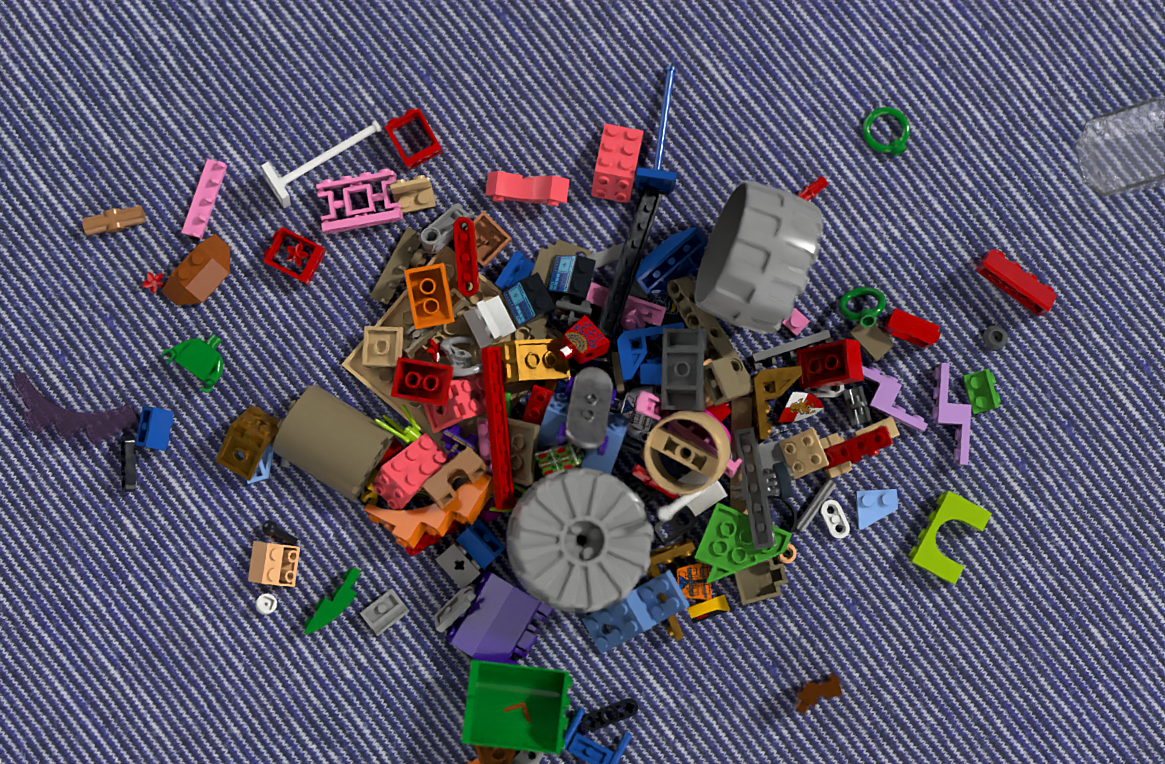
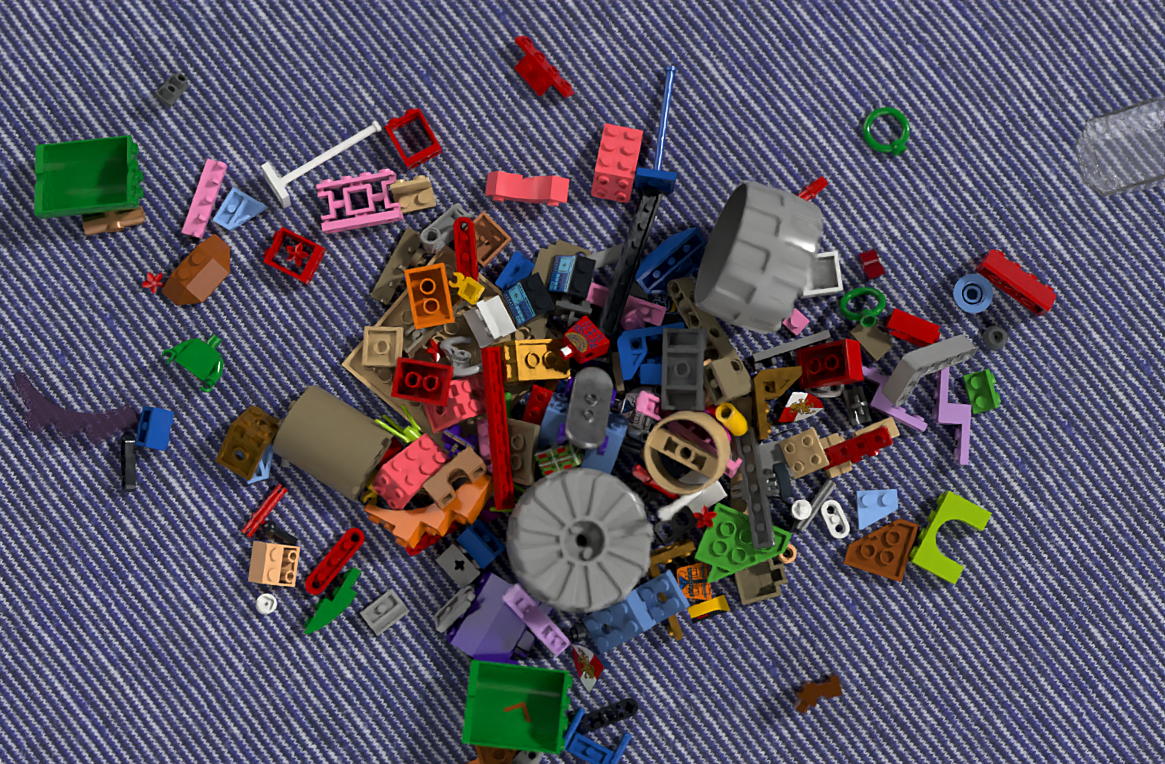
(87, 177): none -> green cylinder
(172, 89): none -> dark grey hips
(237, 209): none -> light blue wing
(264, 510): none -> red pin
(334, 561): none -> red plate
(468, 288): none -> yellow plate
(536, 619): none -> lavender bracket
(538, 71): none -> red bracket
(577, 632): none -> black plate
(588, 666): none -> shield
(705, 517): none -> red plant
(732, 419): none -> yellow pin
(801, 509): none -> white tile
(823, 276): none -> clear piece
(871, 265): none -> dark red leg
(883, 550): none -> dark orange plate
(923, 362): none -> light grey beam
(973, 293): none -> medium blue piece

